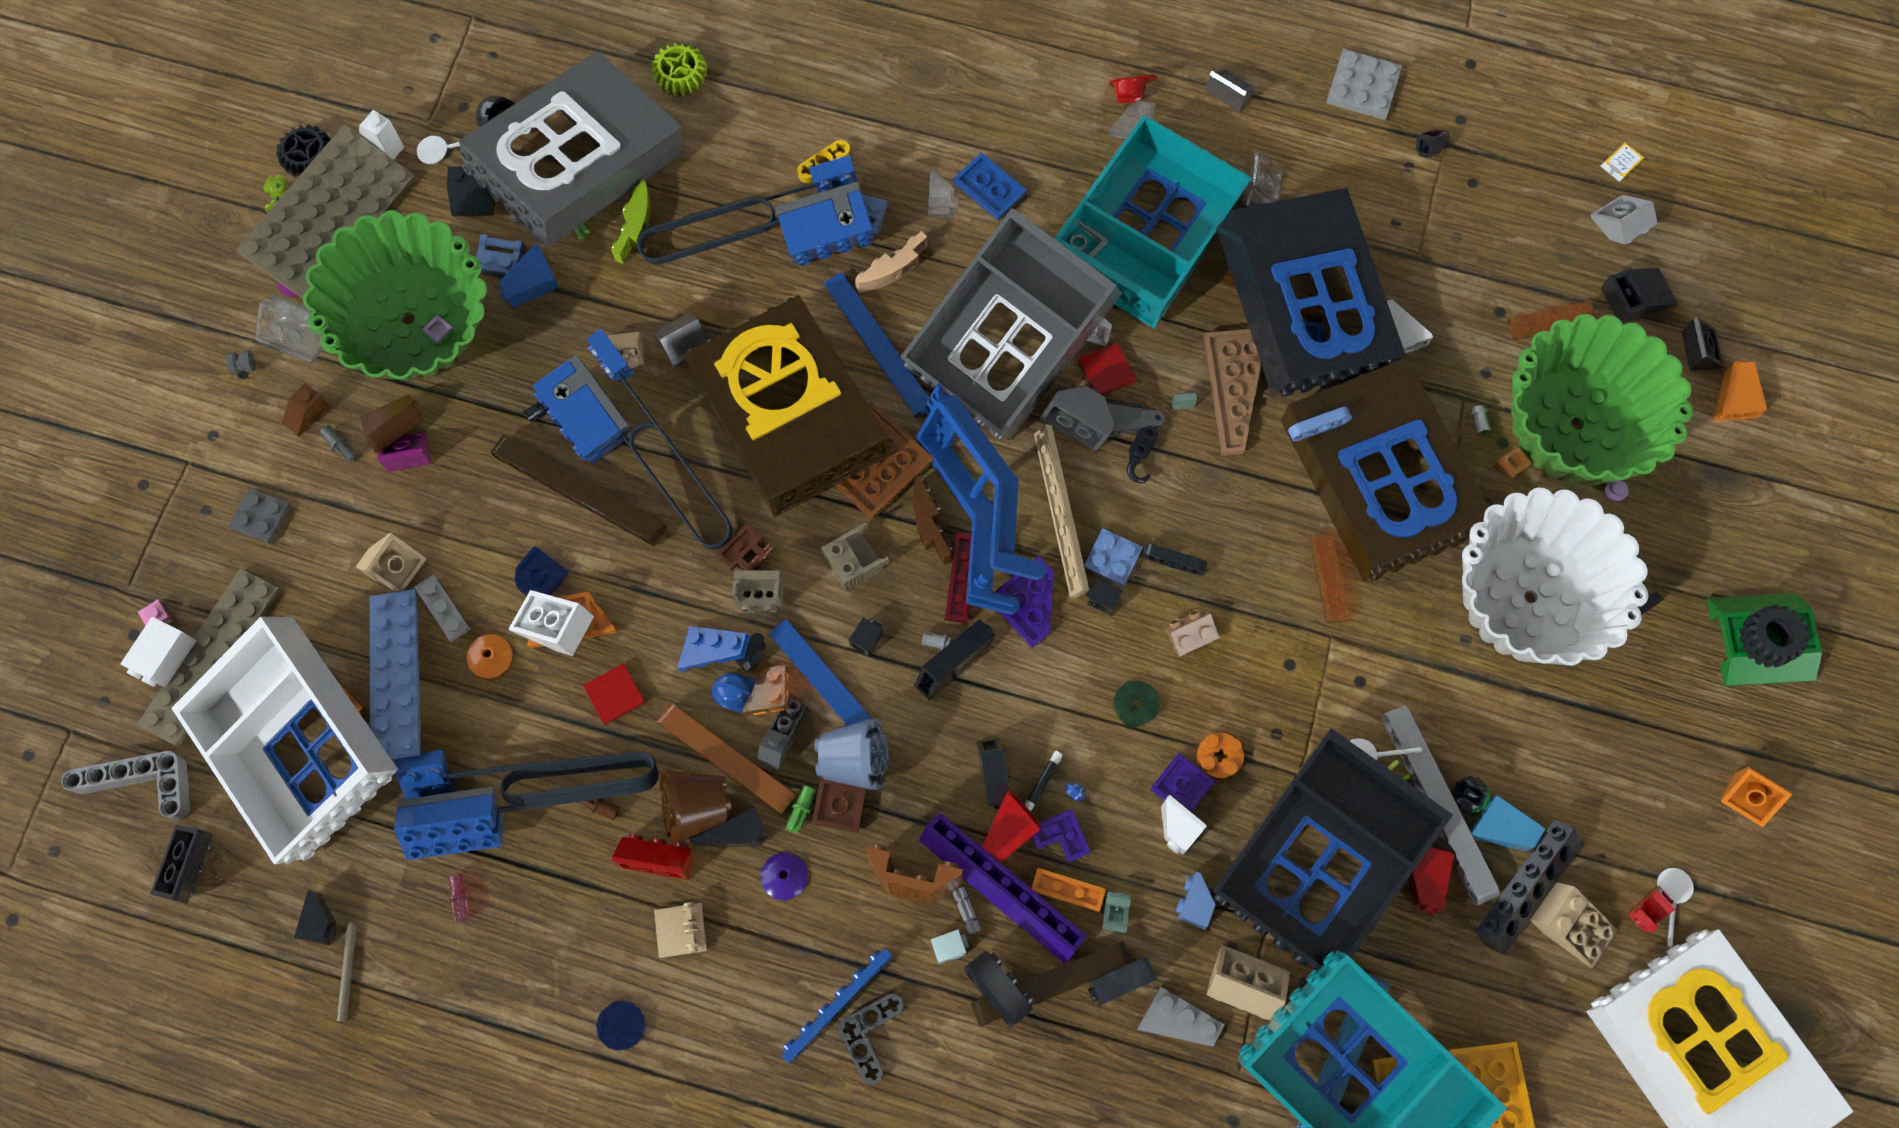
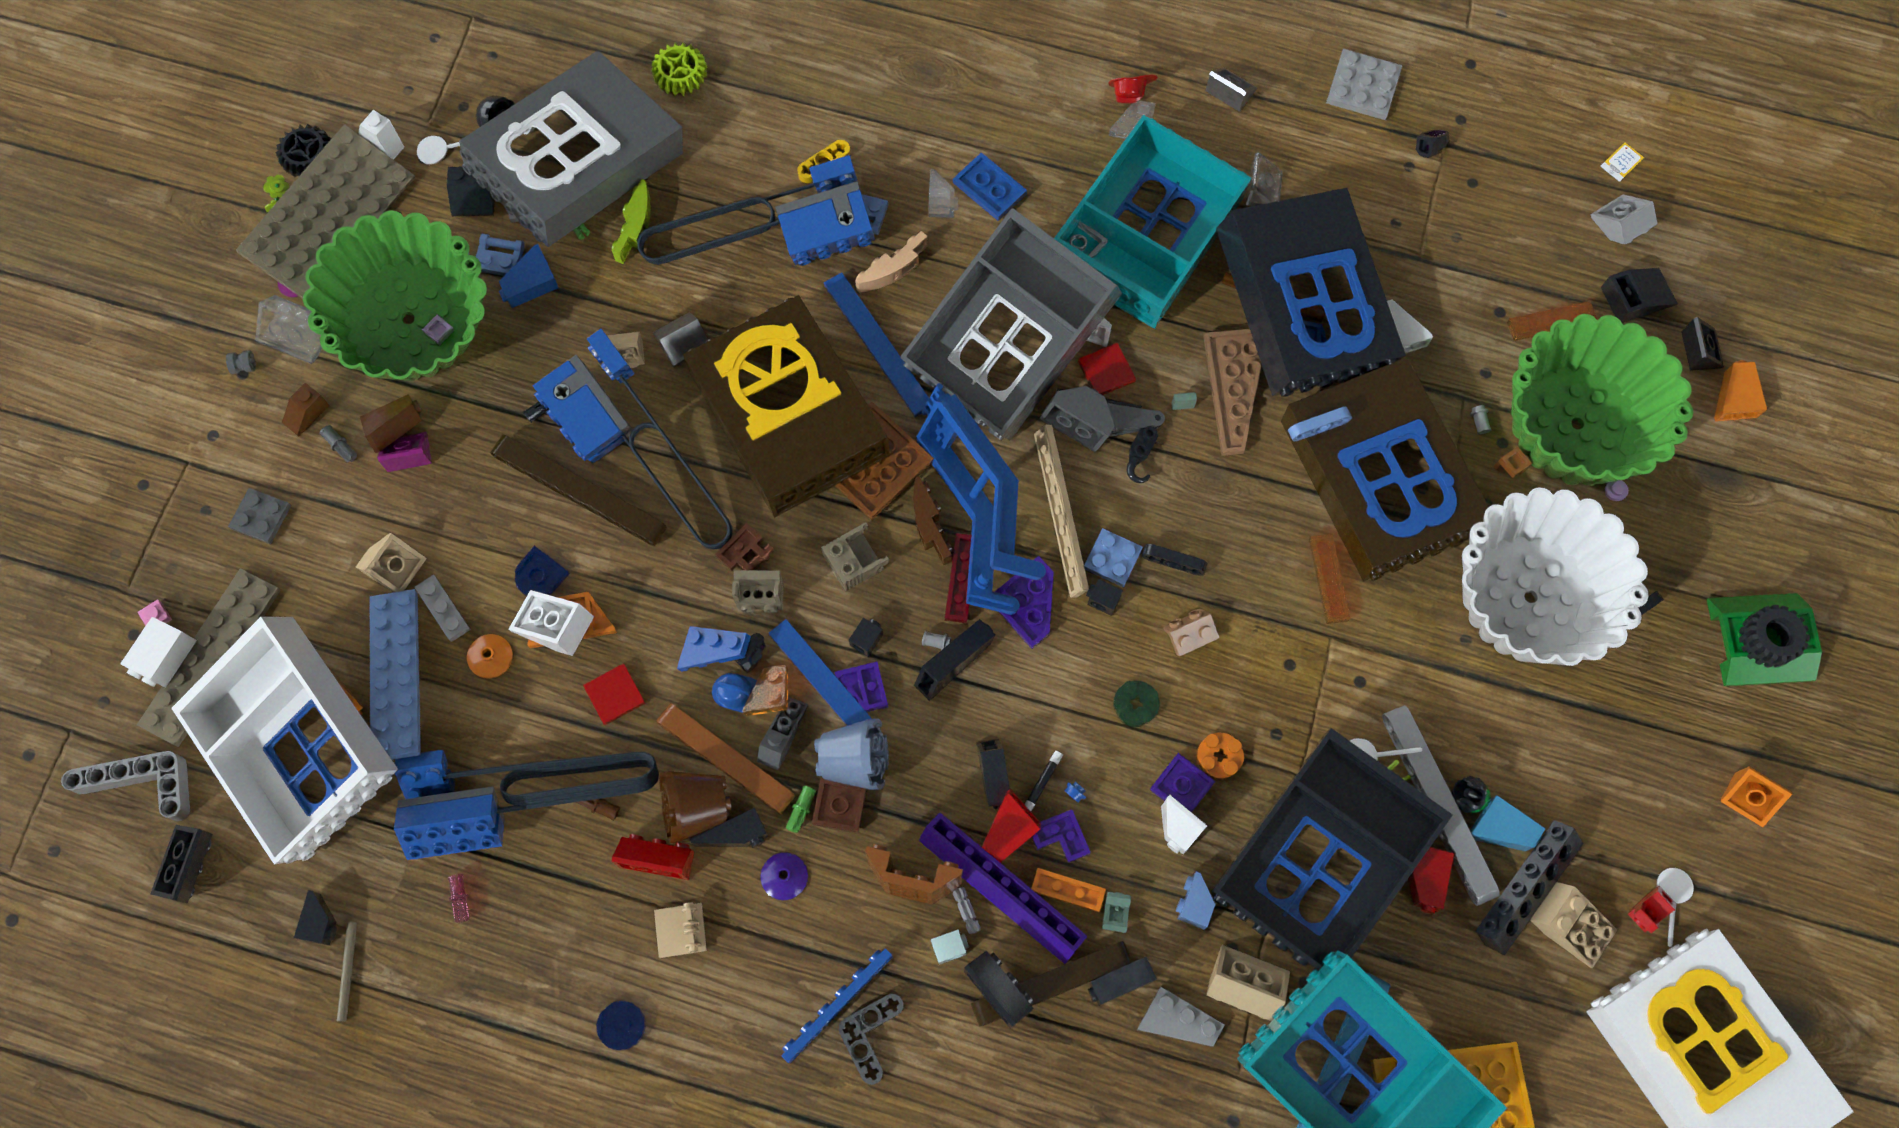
(864, 685): none -> dark purple wing

